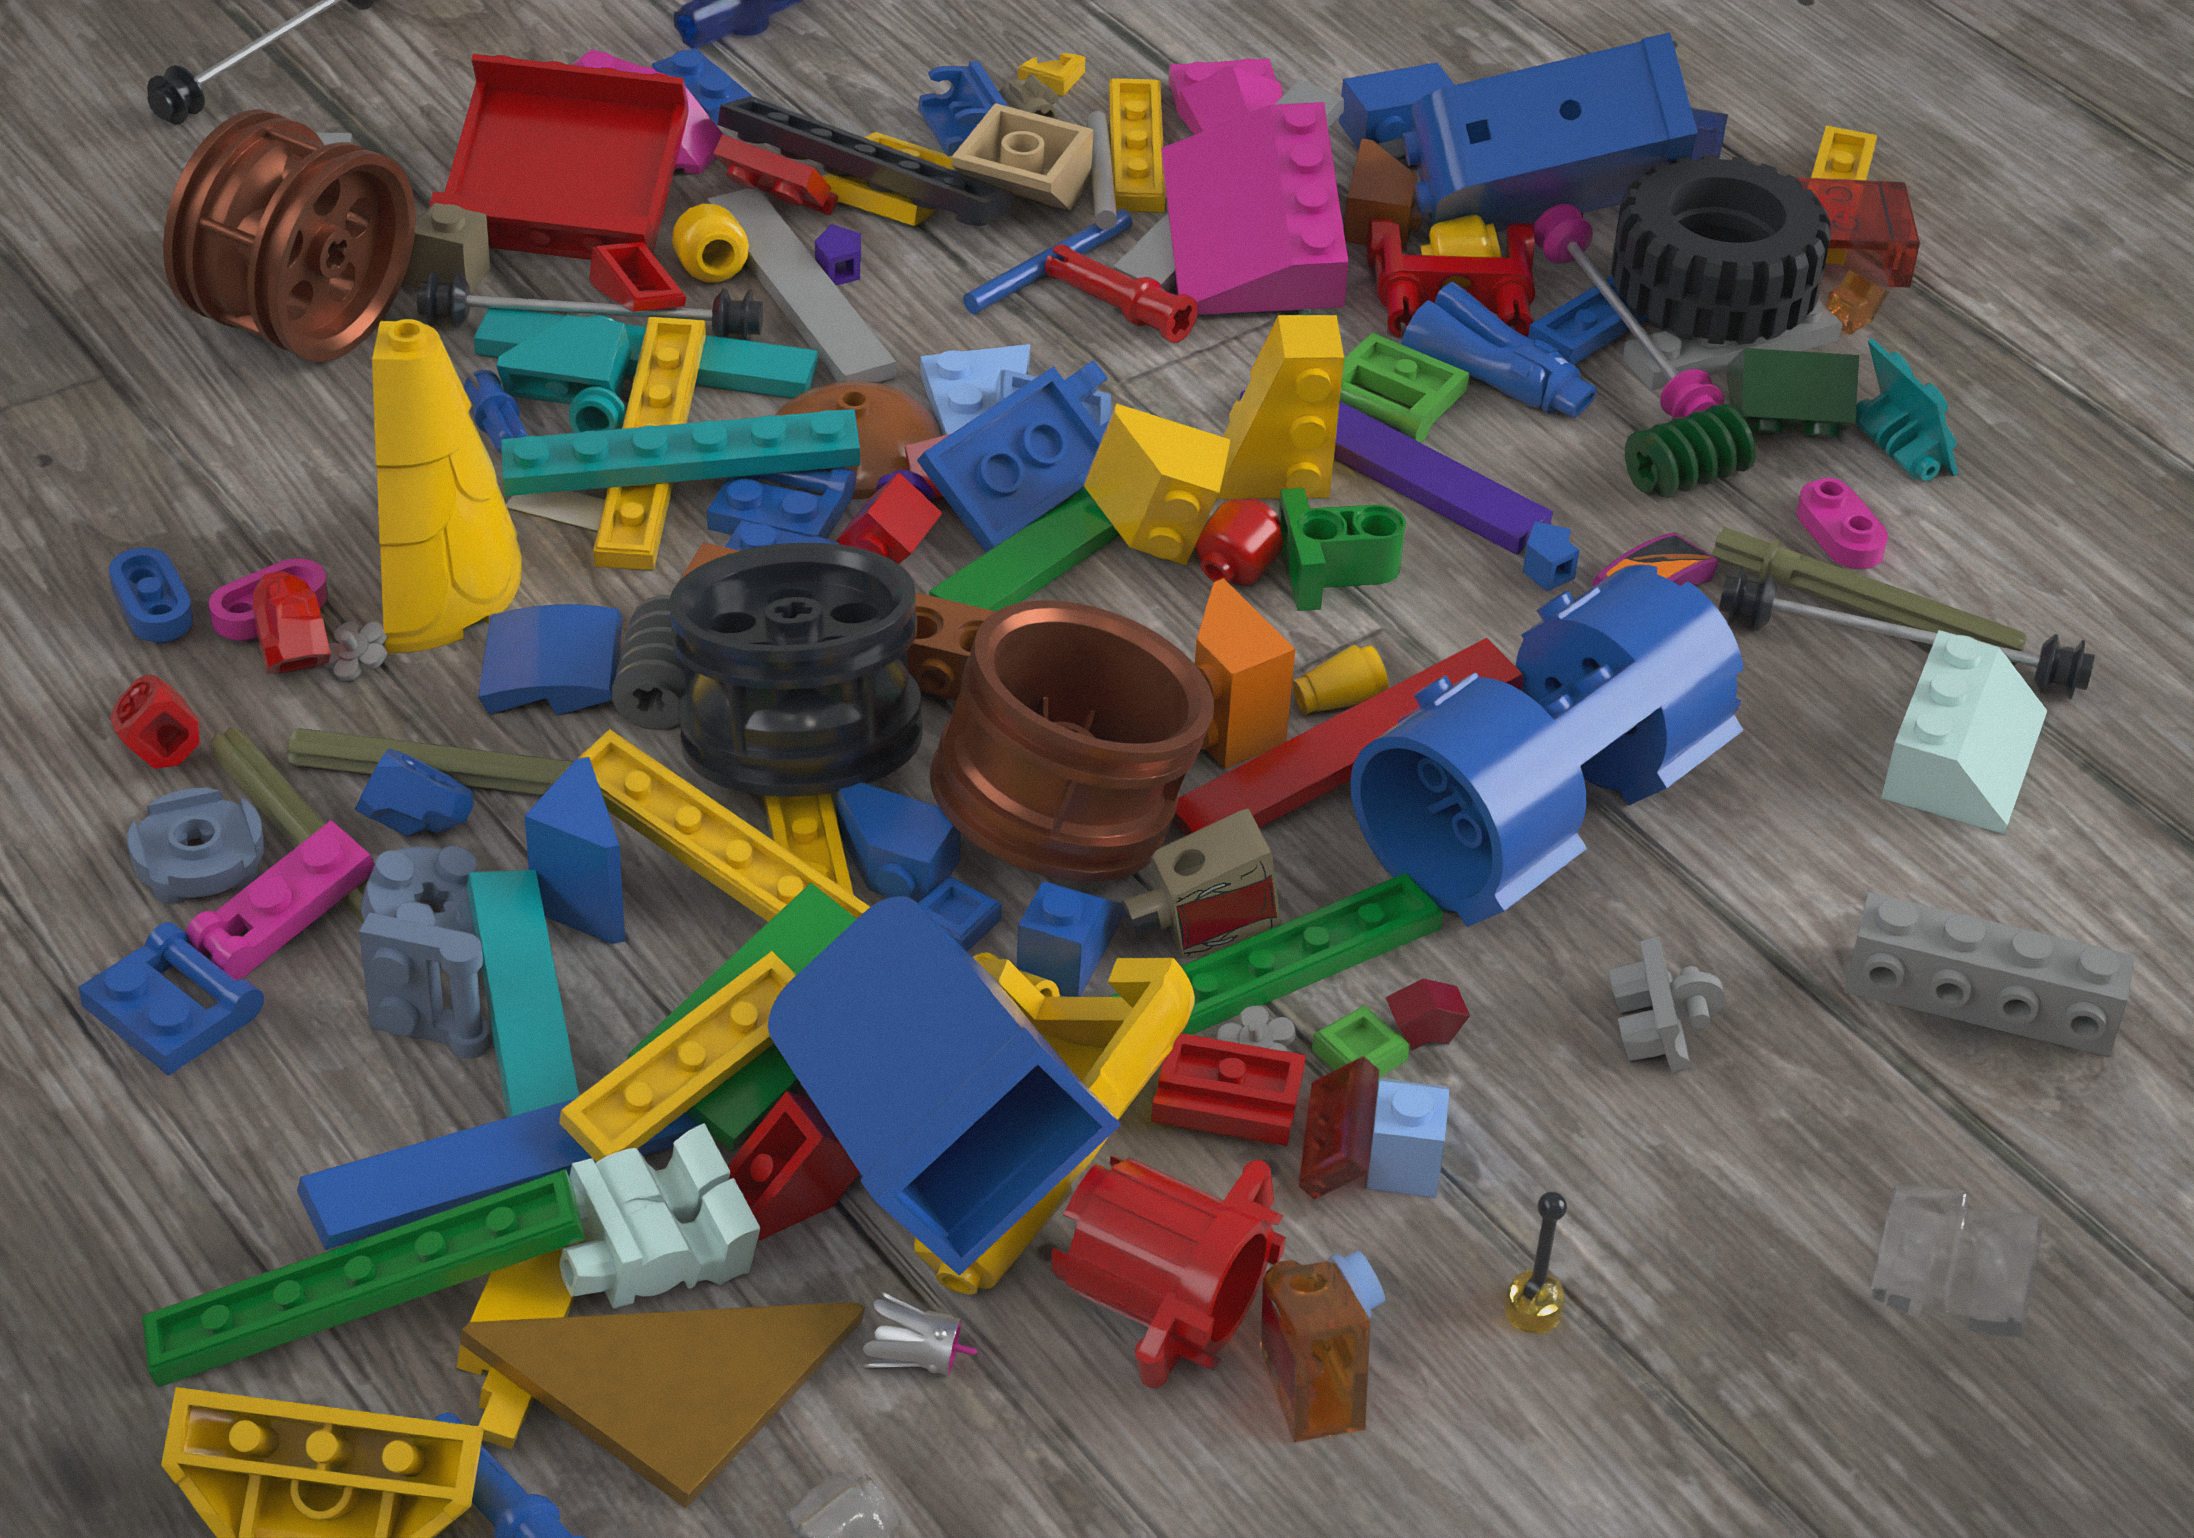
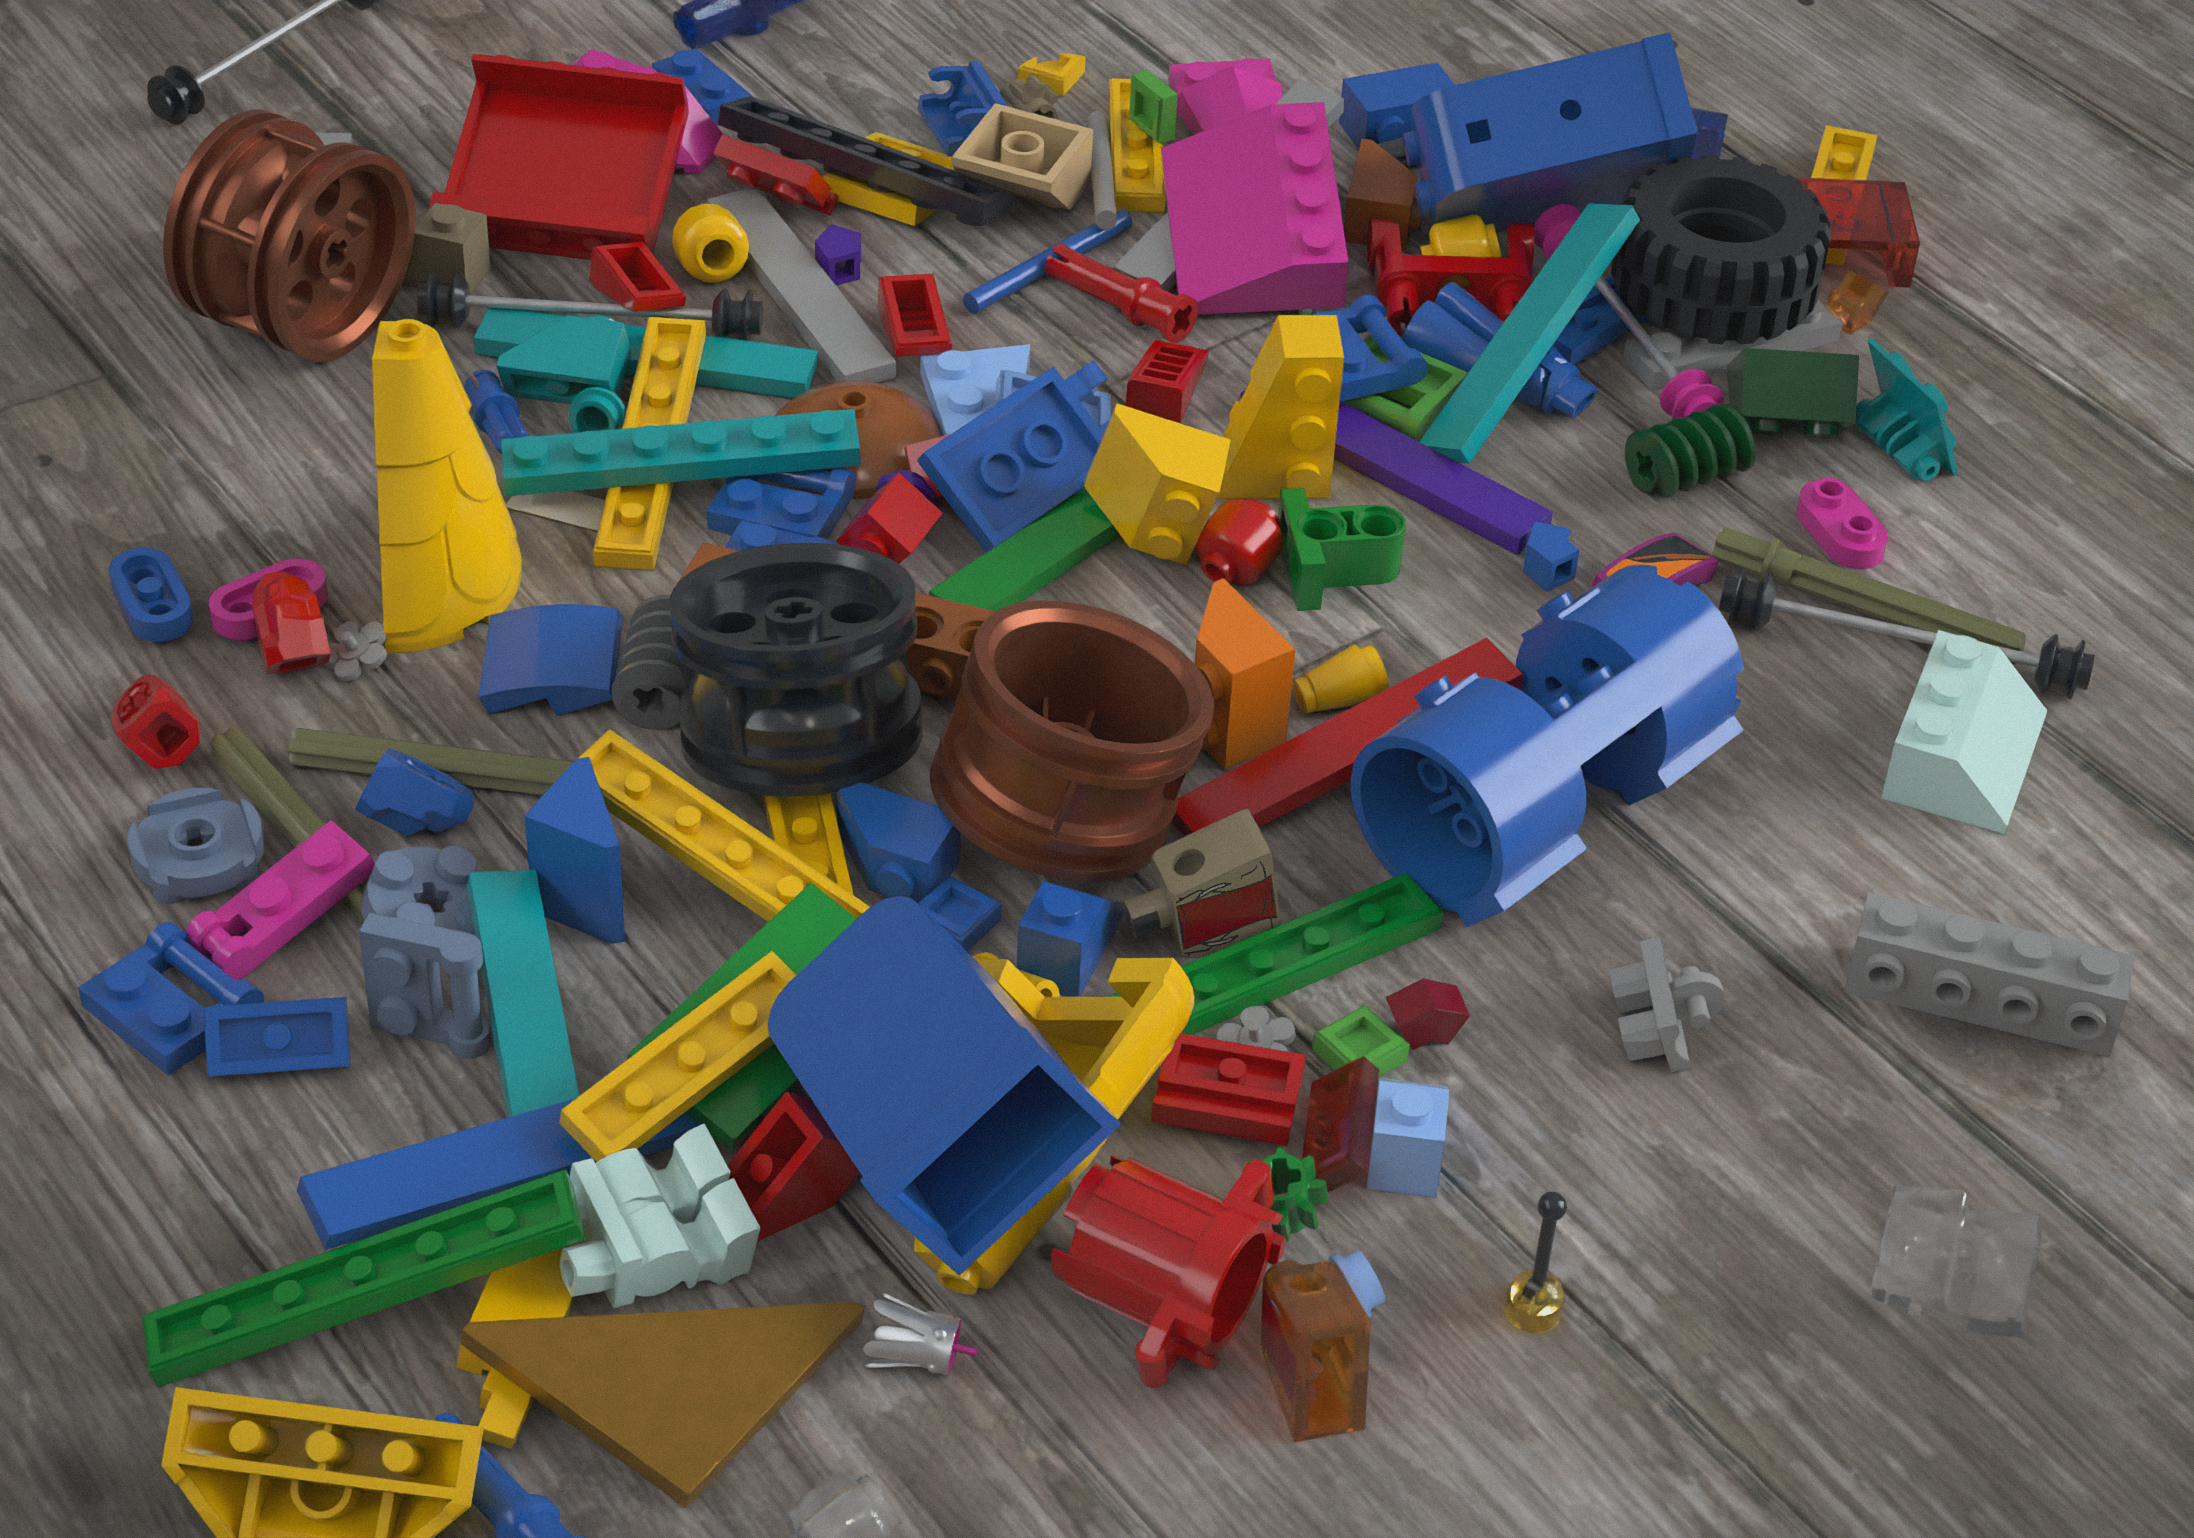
(277, 1036): none -> blue plate
(913, 315): none -> red slope
(1153, 106): none -> bright green tile
(1166, 379): none -> red slope
(1303, 1191): none -> green gear
(1361, 369): none -> blue plate
(1530, 331): none -> teal tile

